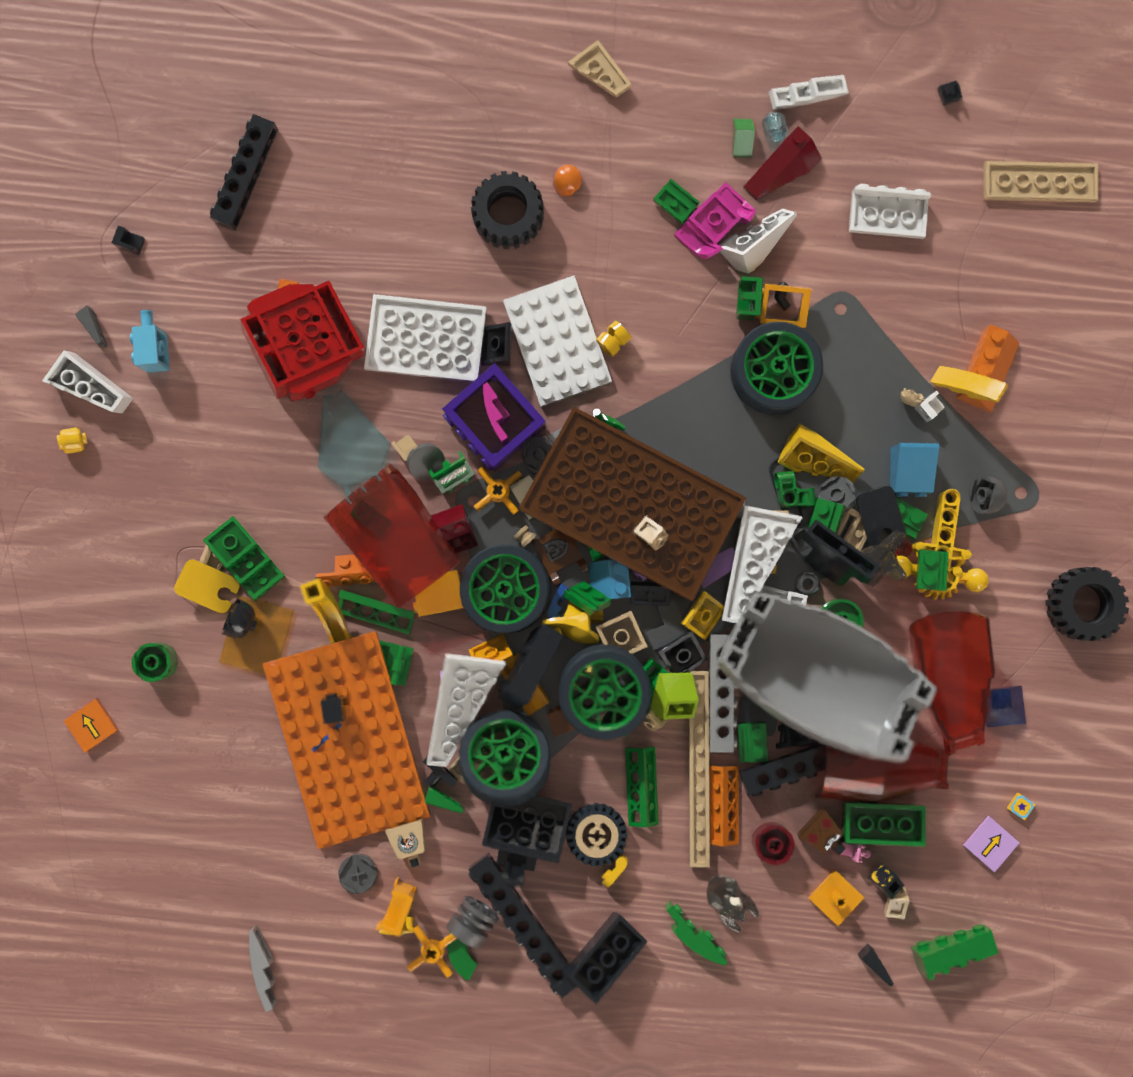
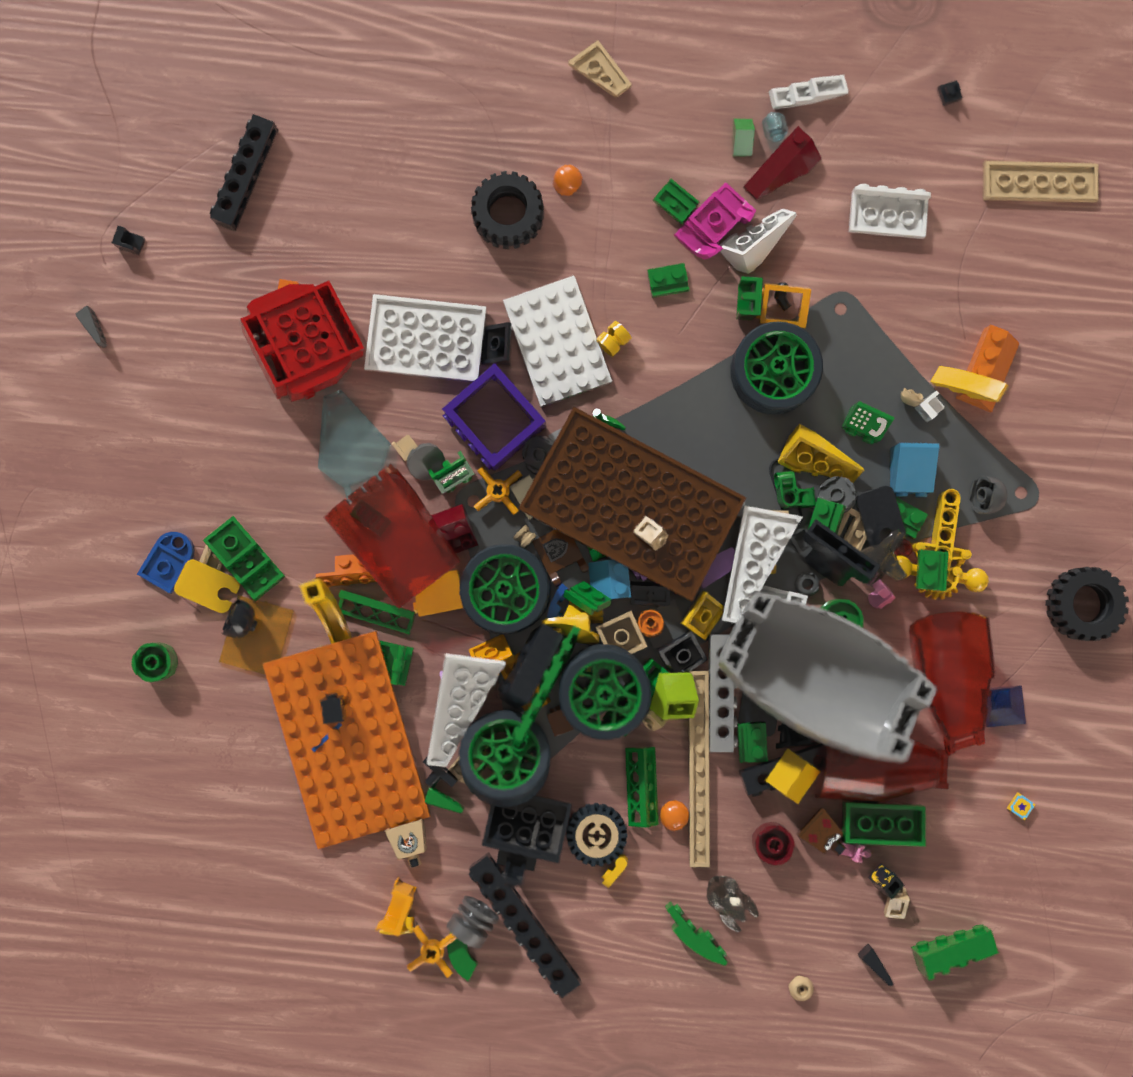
(71, 440): yellow head -> none
(84, 381): white wedge -> none
(91, 725): orange tile -> none
(149, 345): medium azure brick -> none
(166, 561): none -> blue tile
(260, 961): light grey slope -> none
(357, 873): dark grey tile -> none
(496, 413): dark pink slope -> none
(546, 685): none -> green wing
(605, 957): black brick -> none
(651, 623): none -> orange wheel
(668, 280): none -> green plate
(674, 815): none -> orange hair
(720, 805): orange fence -> none
(792, 776): none -> yellow slope
(796, 984): none -> tan plate
(836, 897): light orange tile -> none
(867, 422): none -> green slope
(881, 595): none -> bright pink piece
(991, 843): lavender tile -> none

